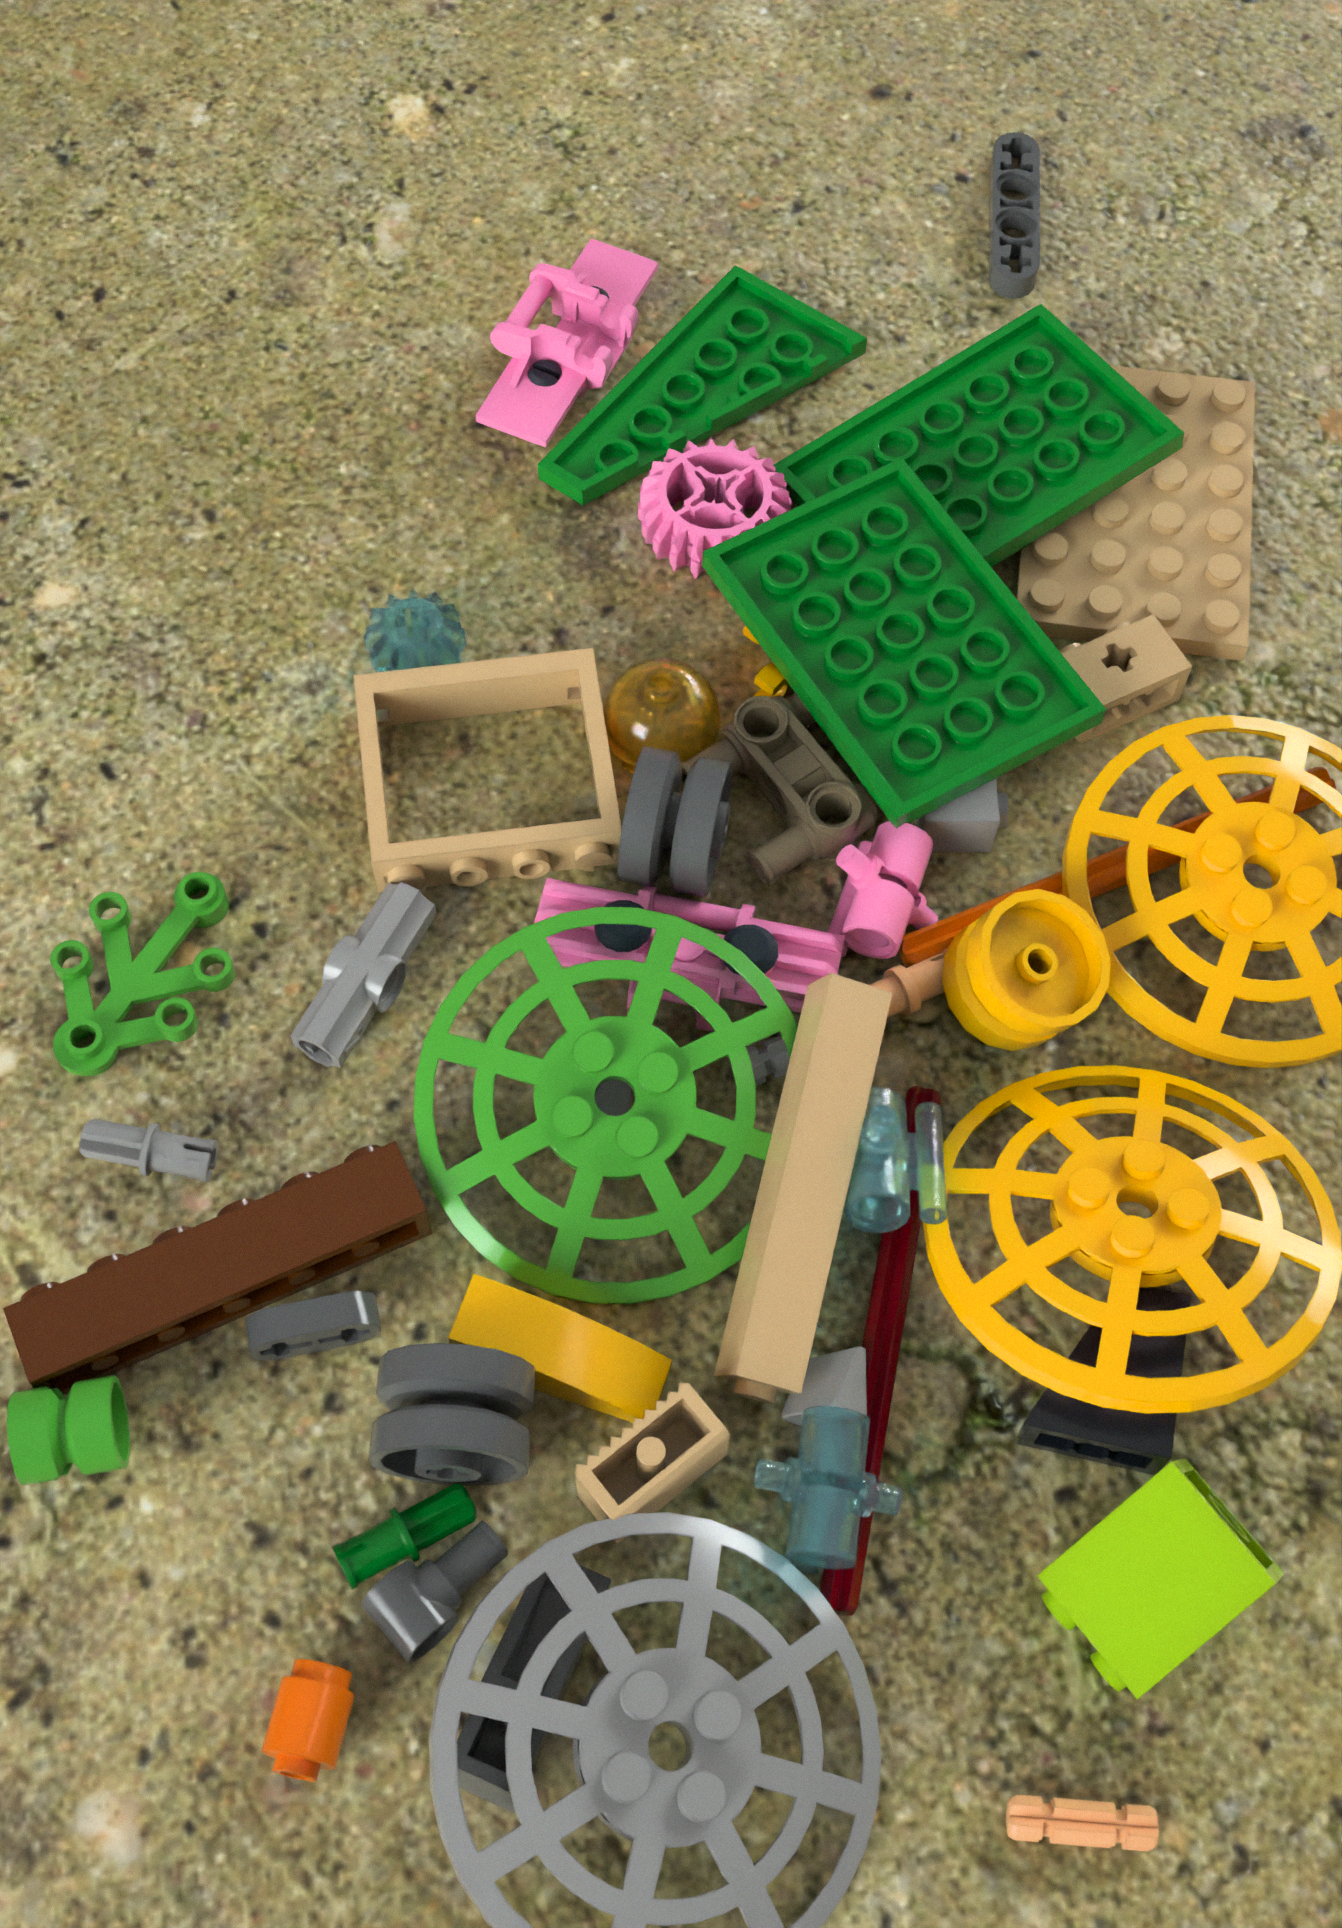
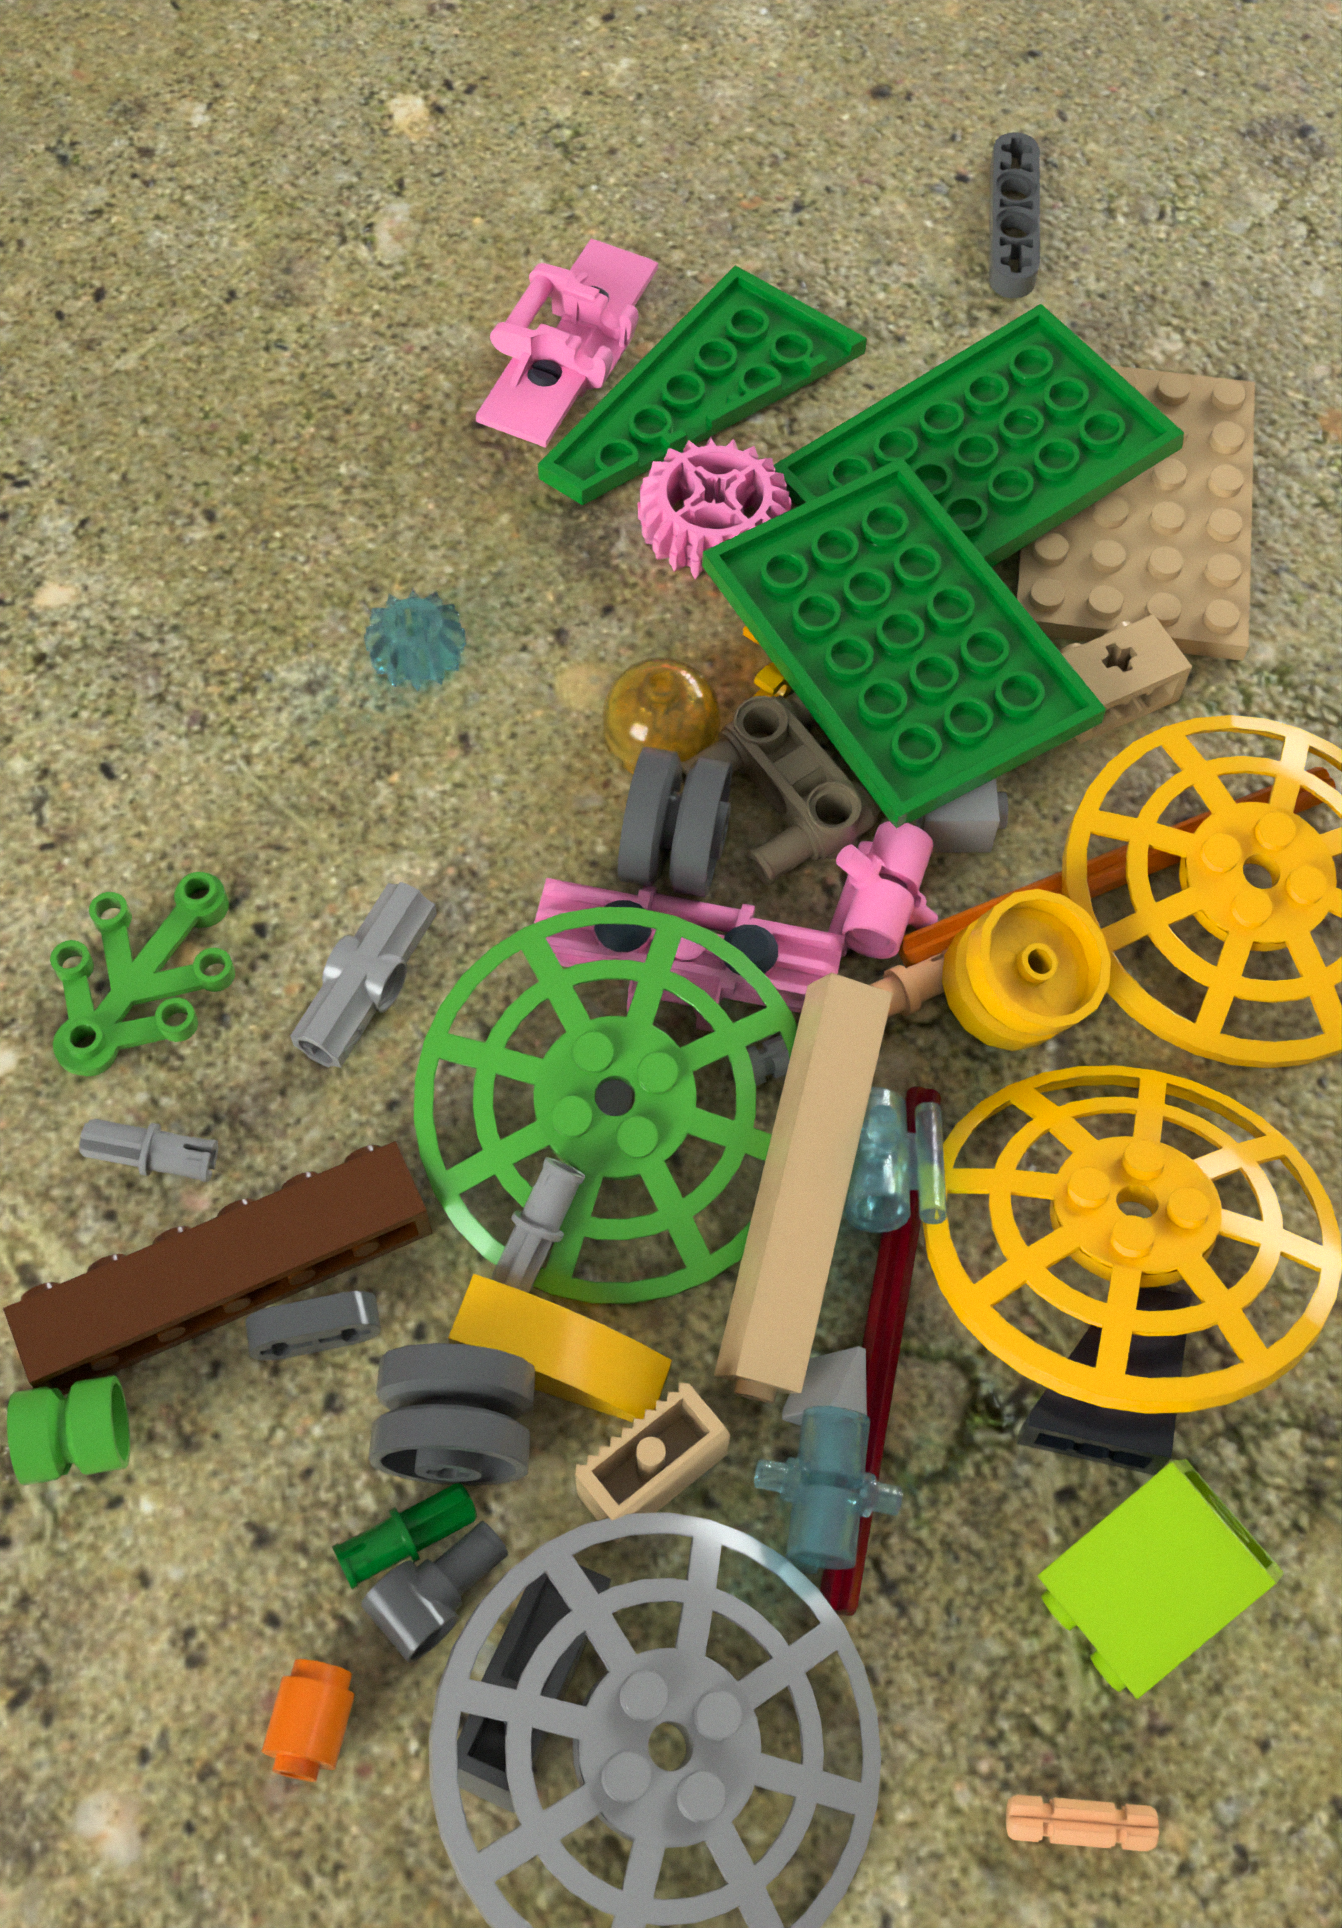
(480, 690): tan window -> none
(538, 1225): none -> light grey axle

